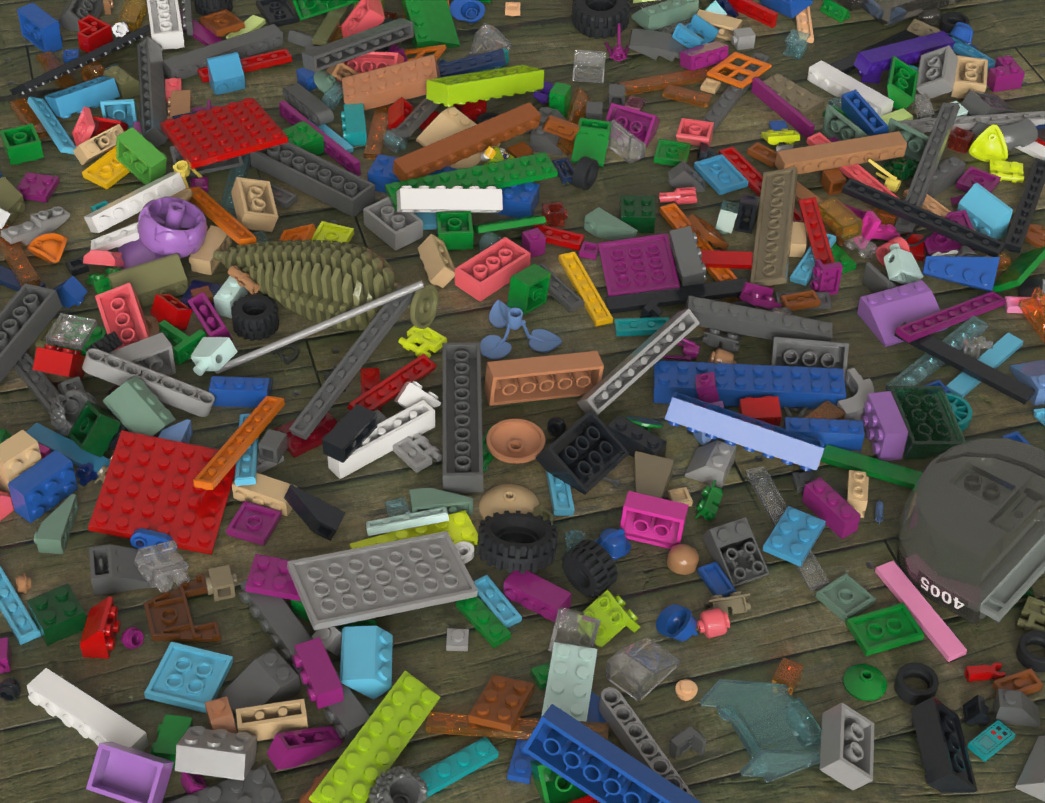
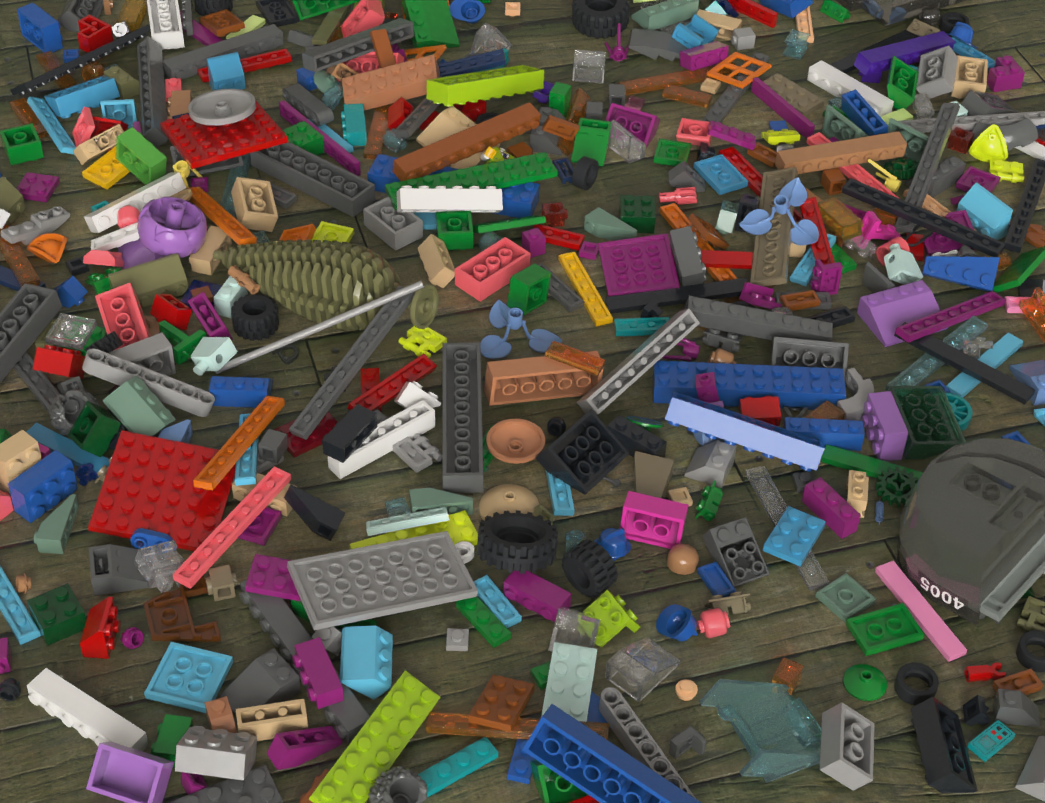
(127, 215): none -> coral head
(222, 107): none -> light grey dish
(231, 527): none -> coral plate
(382, 48): none -> dark orange tile
(575, 358): none -> clear orange tile
(731, 135): none -> magenta plate
(793, 194): none -> medium blue plant
(837, 316): none -> black tile
(895, 485): none -> dark green gear

